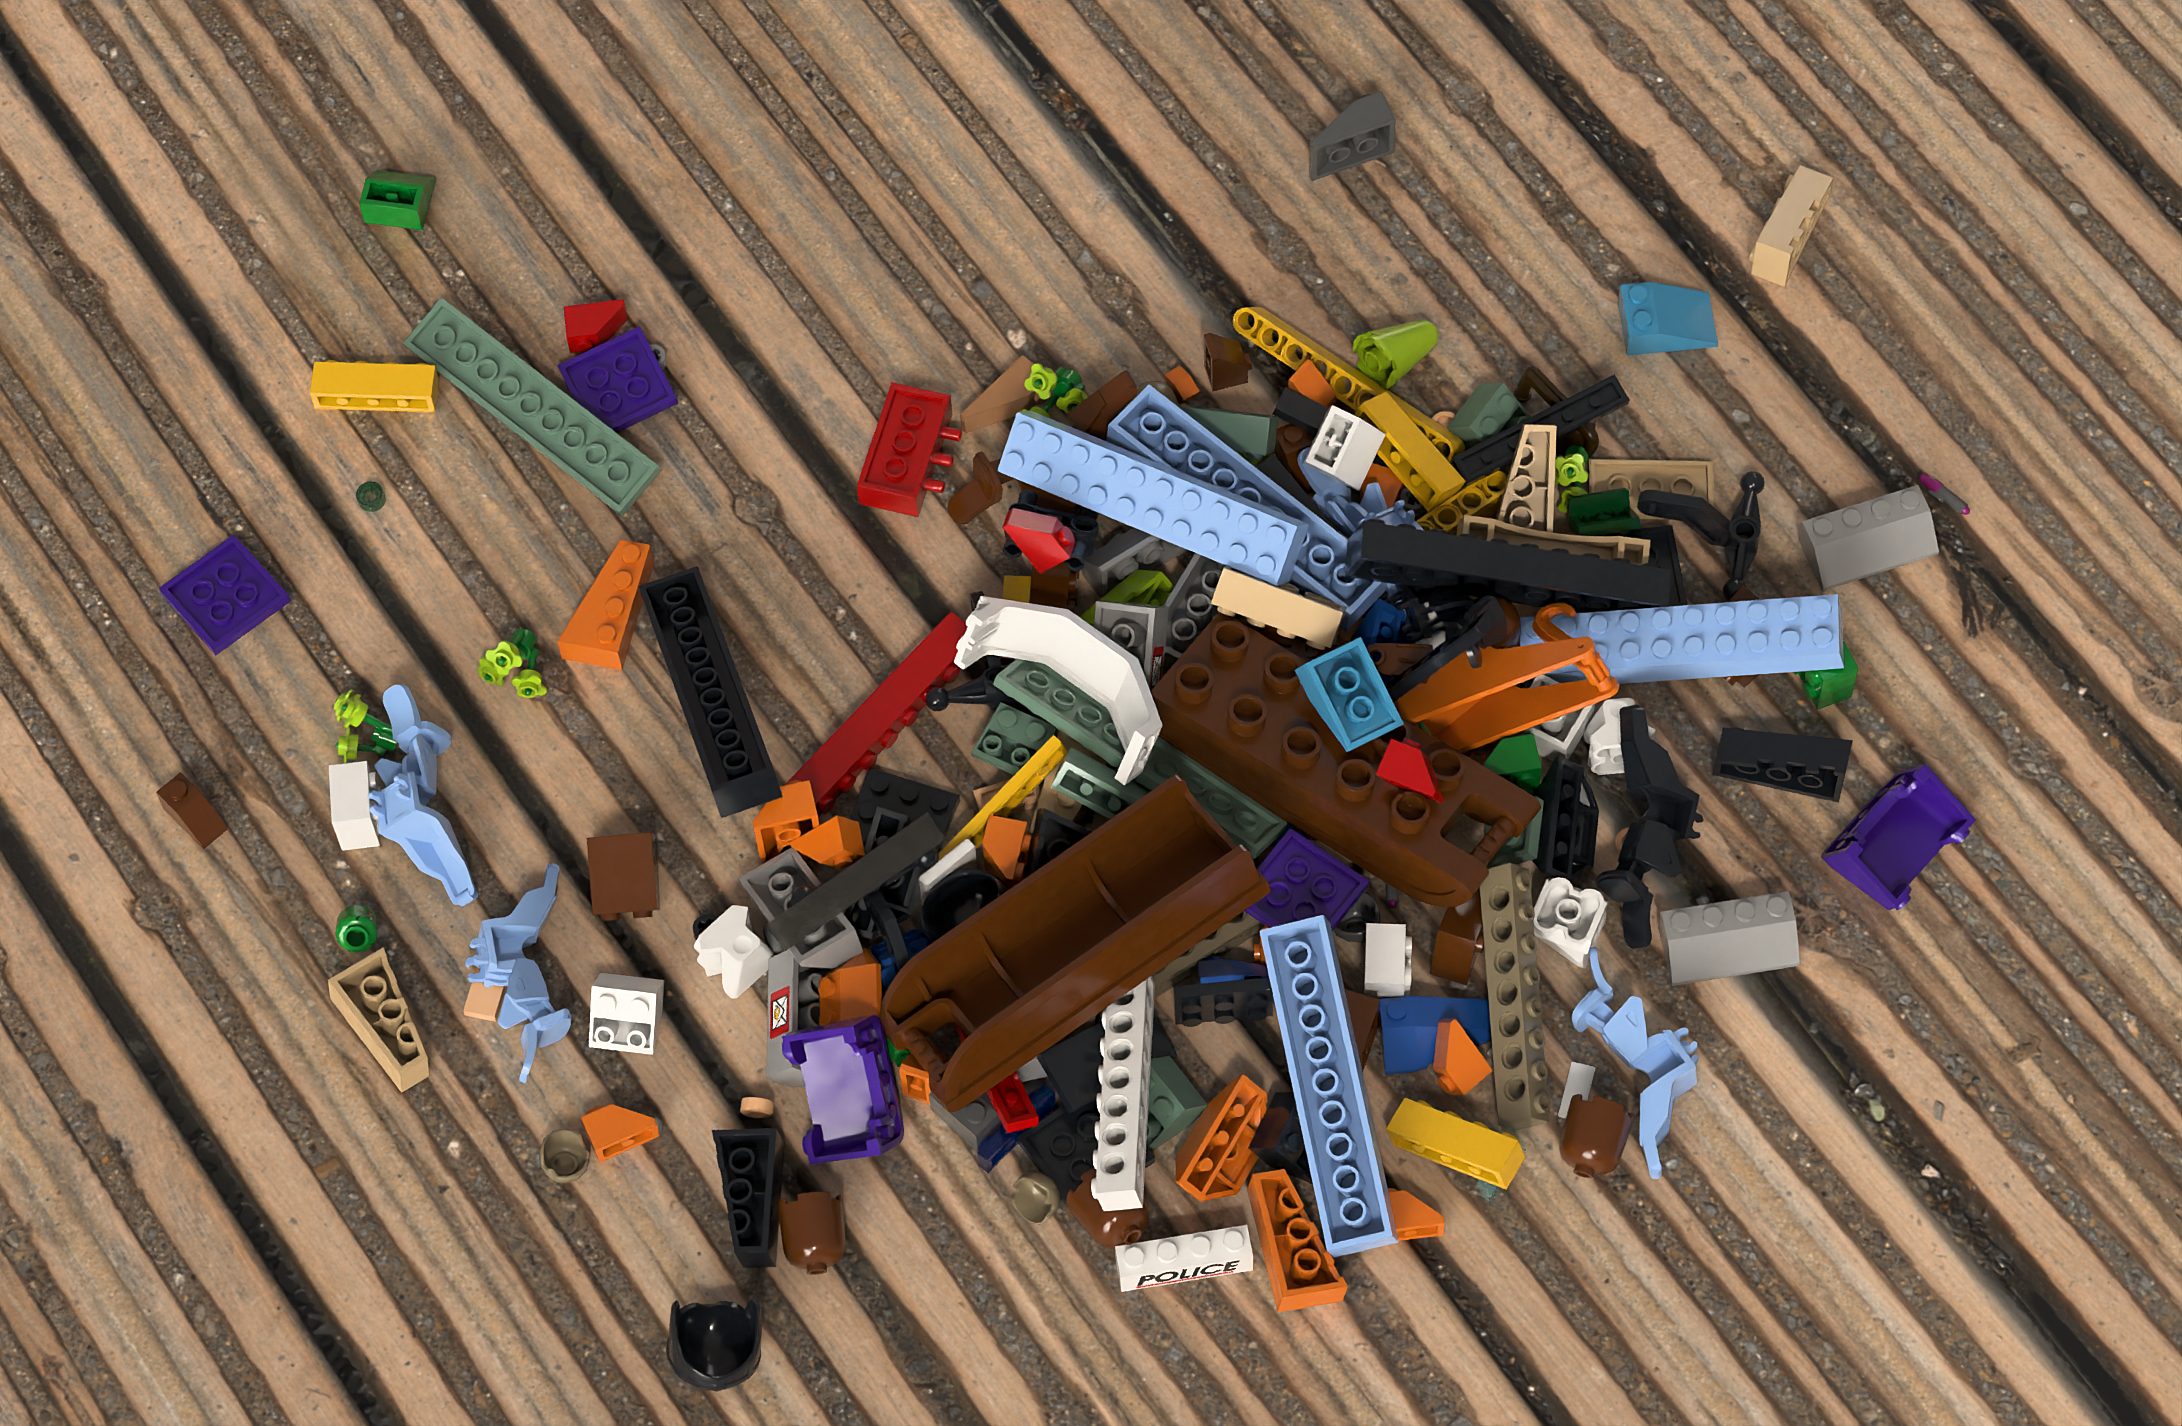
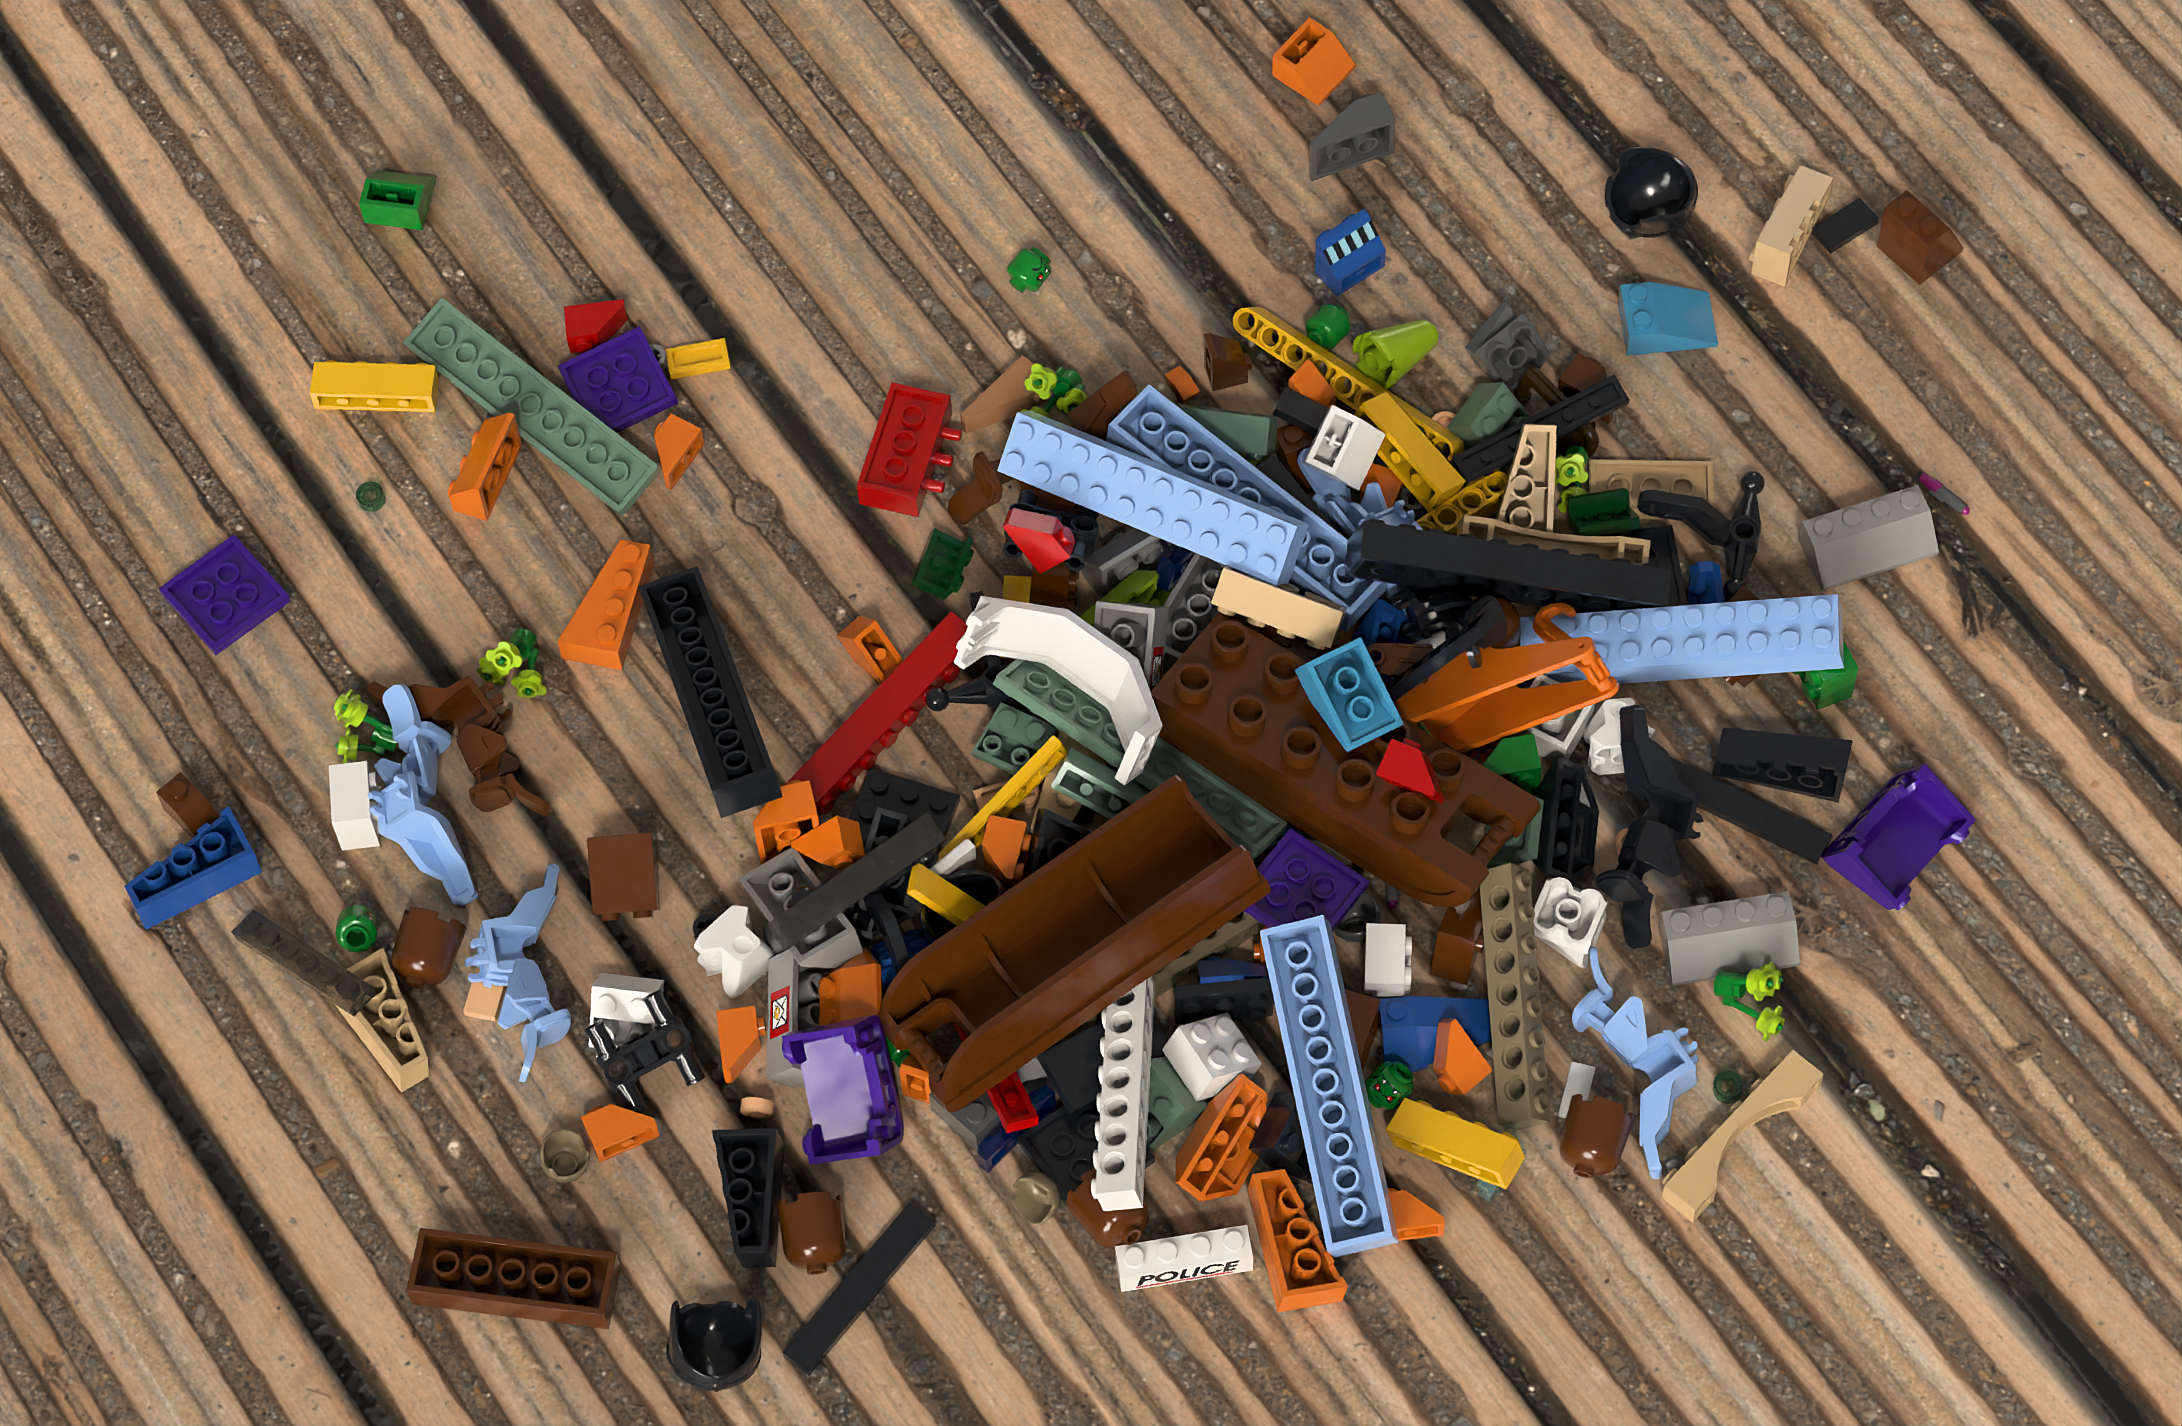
(194, 871): none -> blue wedge
(304, 962): none -> clear smoke plate
(426, 947): none -> reddish brown cylinder
(477, 739): none -> reddish brown piece
(486, 467): none -> orange slope
(514, 1278): none -> reddish brown brick
(645, 1052): none -> black piece
(676, 447): none -> orange slope
(697, 358): none -> yellow tile
(739, 1038): none -> orange slope
(859, 1289): none -> black tile
(870, 648): none -> orange slope
(941, 895): none -> yellow tile
(942, 564): none -> dark green bracket
(1029, 269): none -> green head
(1172, 567): none -> clear blue plate
(1210, 1055): none -> white brick
(1312, 62): none -> orange slope
(1328, 326): none -> green head
(1349, 253): none -> blue slope
(1389, 1085): none -> green head
(1507, 346): none -> dark grey piece
(1580, 375): none -> reddish brown slope
(1650, 193): none -> black piece
(1705, 583): none -> blue rock
(1726, 1097): none -> clear green bush
(1754, 814): none -> black tile
(1758, 983): none -> plant
(1784, 1089): none -> tan arch
(1845, 225): none -> black tile
(1916, 238): none -> reddish brown slope

